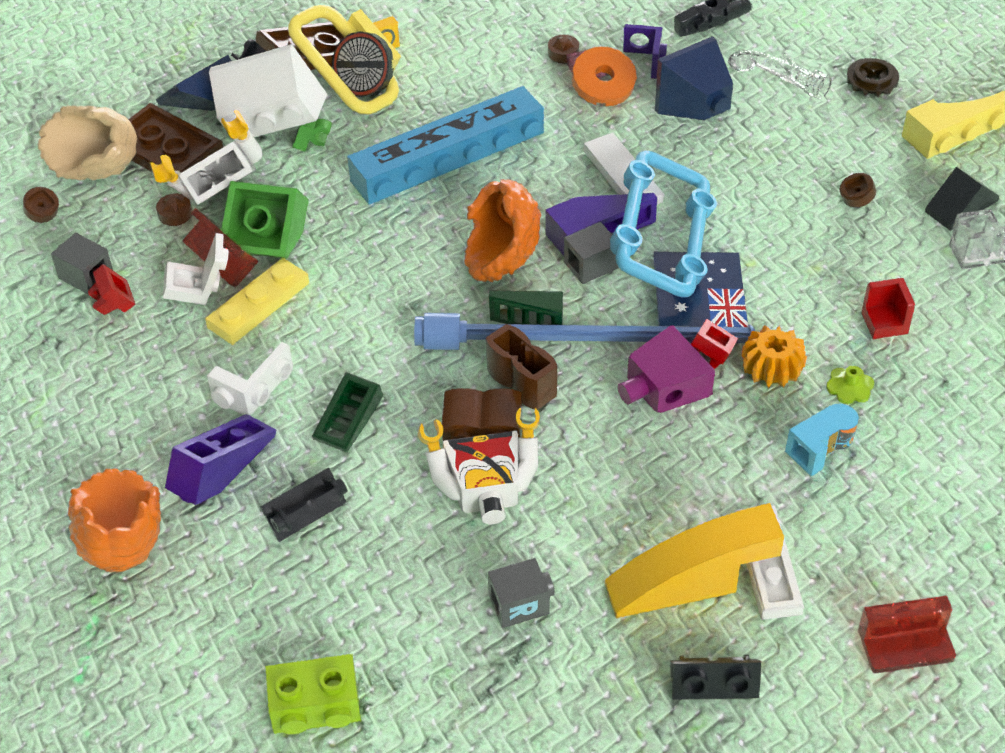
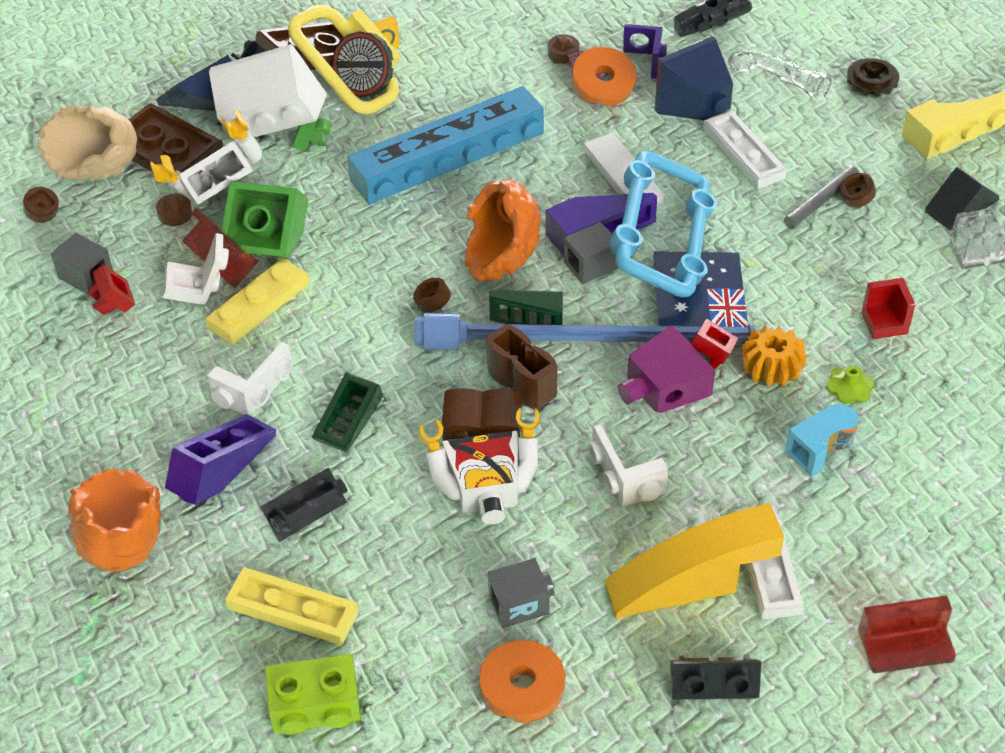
(292, 606): none -> light yellow plate
(431, 295): none -> reddish brown tile
(517, 659): none -> orange tile
(632, 484): none -> white bracket
(745, 150): none -> white tile
(818, 198): none -> flat silver bar

